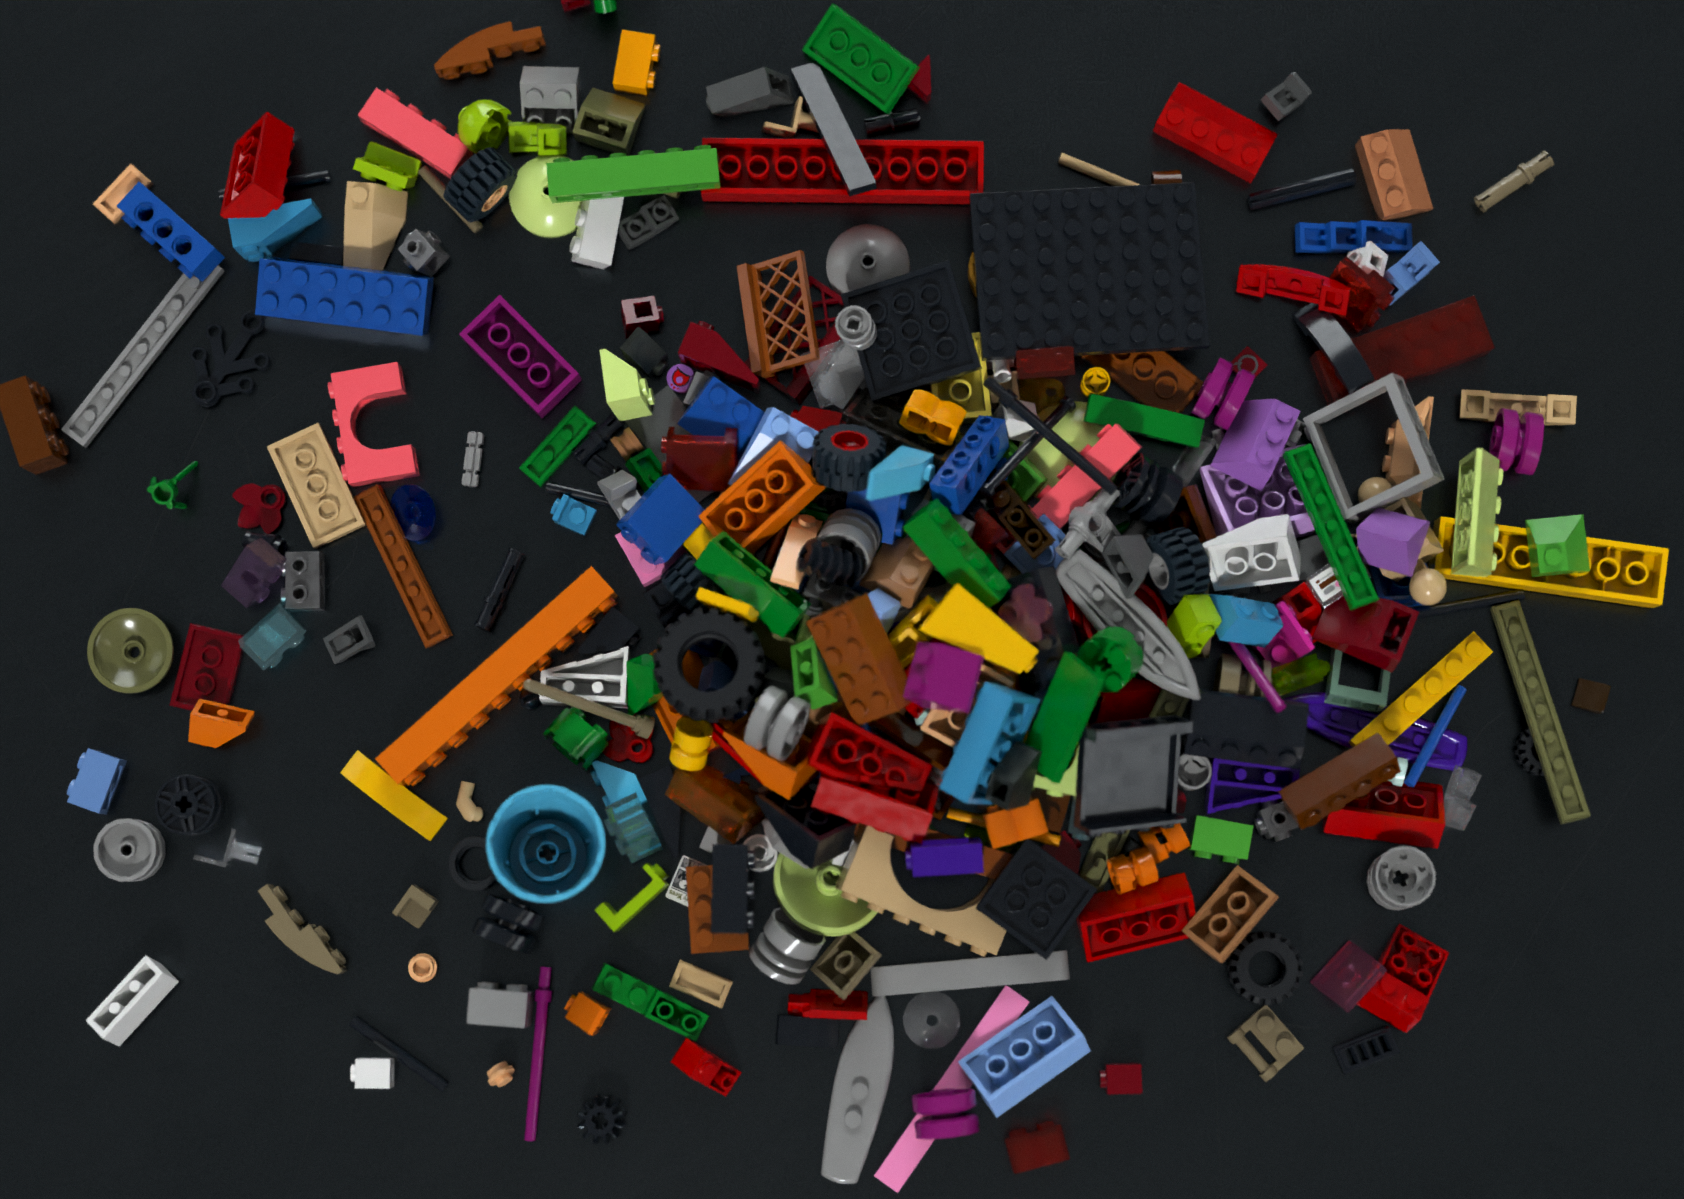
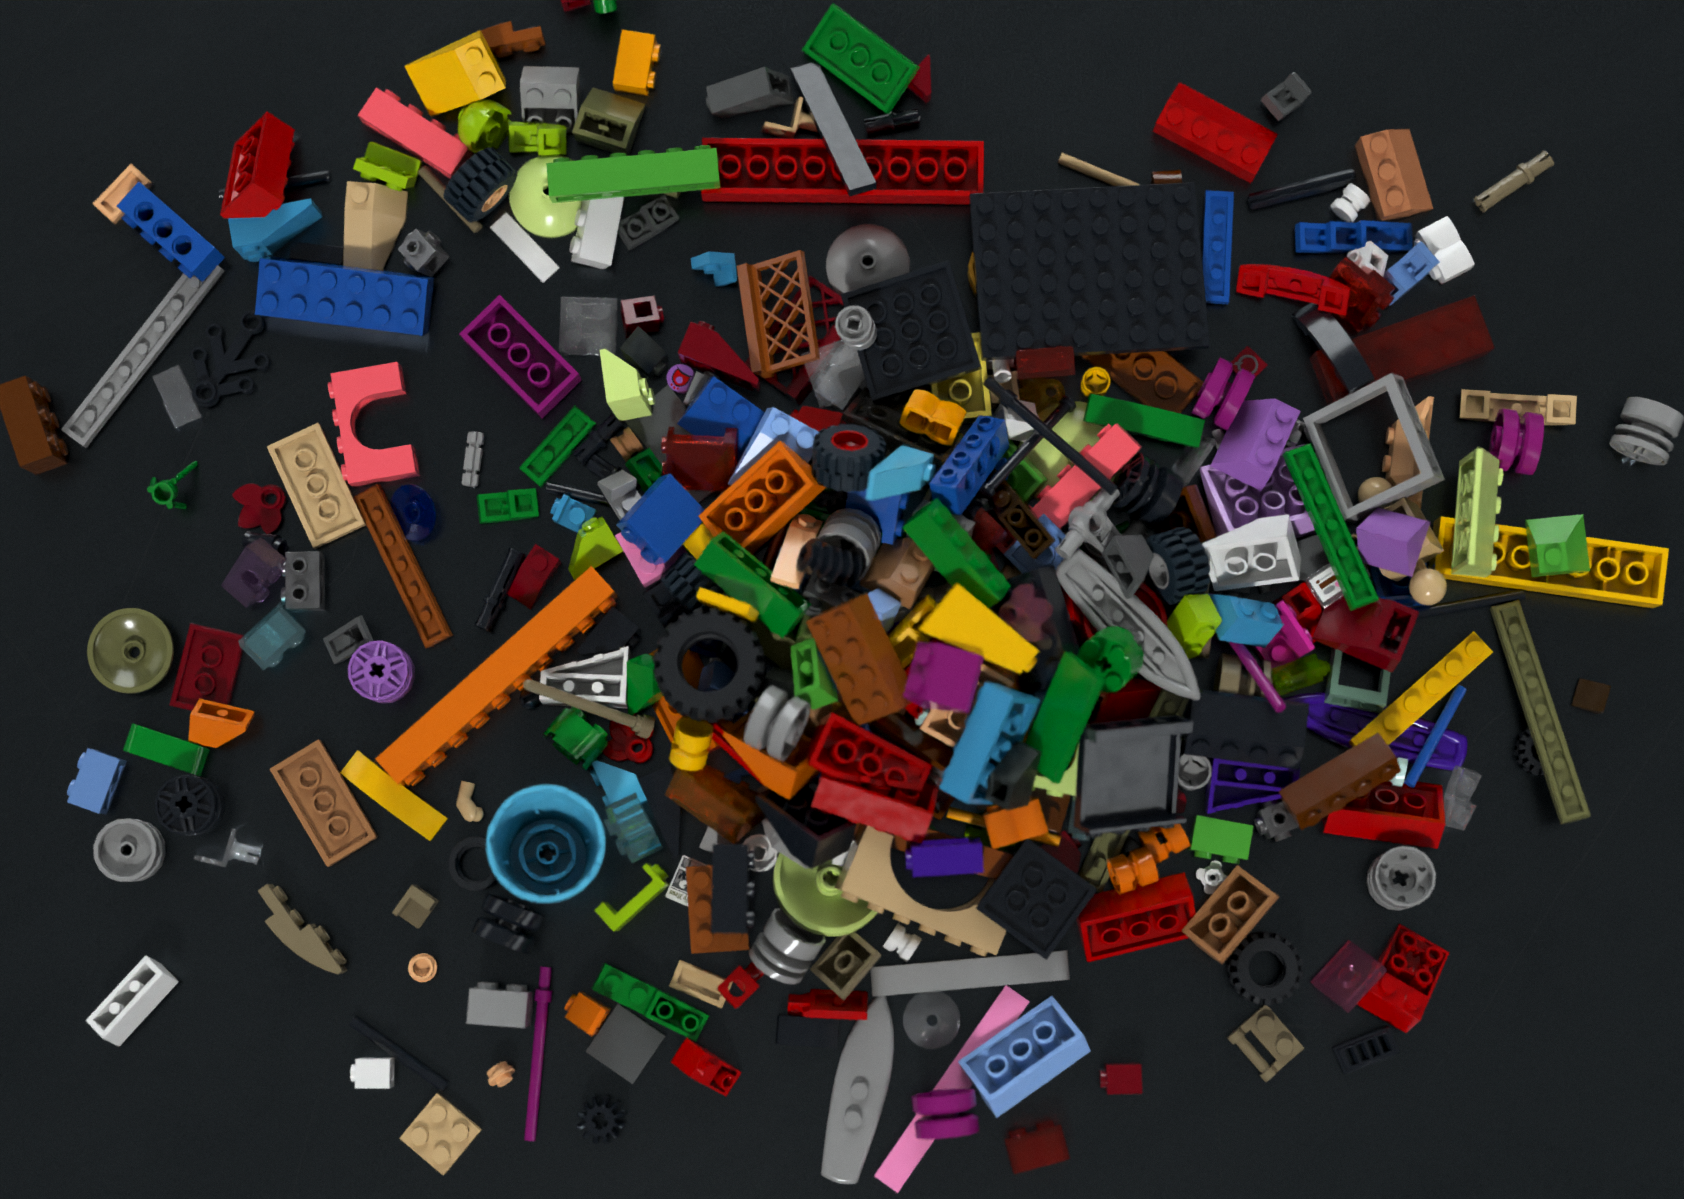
(166, 749): none -> green beam
(177, 396): none -> clear slope
(323, 803): none -> medium nougat plate
(397, 677): none -> medium lavender wheel
(440, 1133): none -> tan plate
(456, 74): none -> yellow slope
(507, 505): none -> green slope
(524, 247): none -> white sticker
(534, 576): none -> dark red slope
(588, 325): none -> clear plate
(593, 546): none -> lime slope
(625, 1043): none -> dark grey tile
(719, 264): none -> dark azure bracket
(745, 980): none -> red bracket
(901, 942): none -> white wheel
(1204, 876): none -> white plate
(1217, 245): none -> blue plate
(1350, 203): none -> white wheel
(1447, 247): none -> white brick
(1646, 430): none -> light grey wheel

